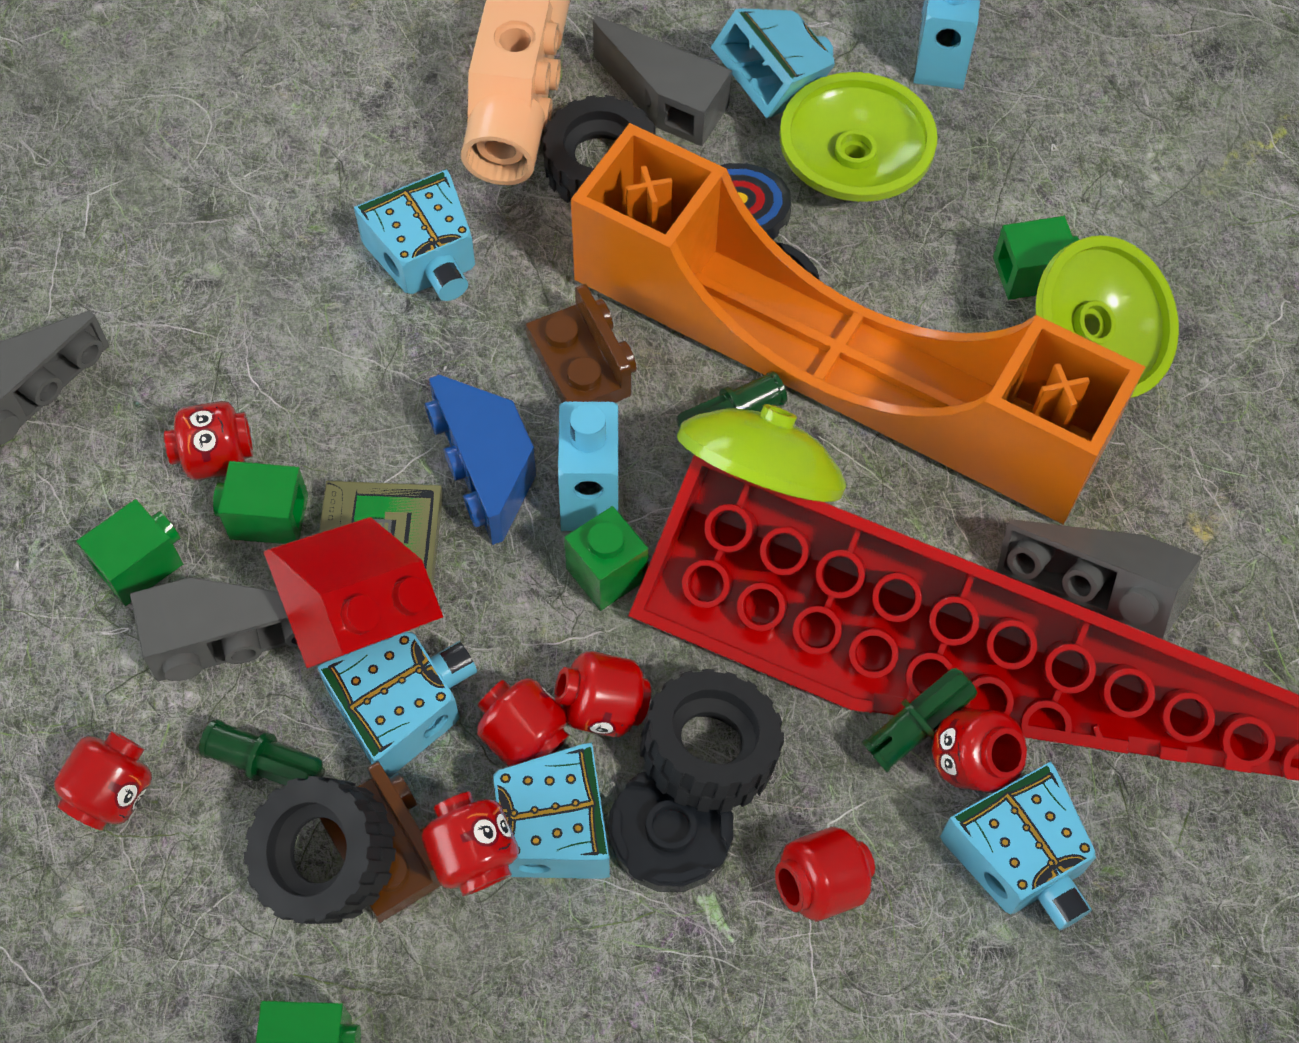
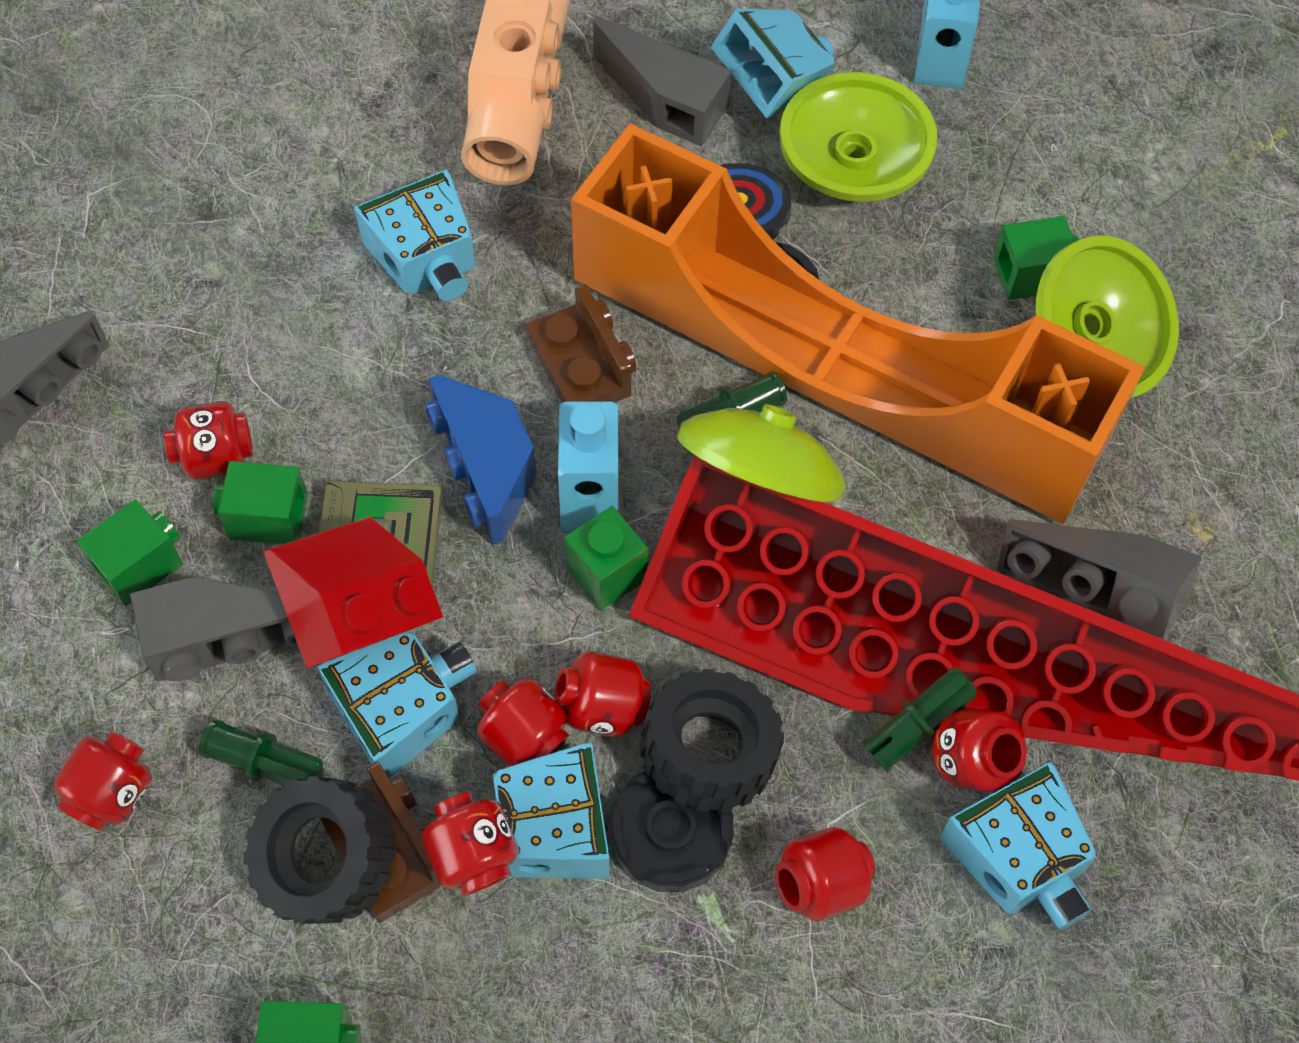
(580, 122): black tyre -> none

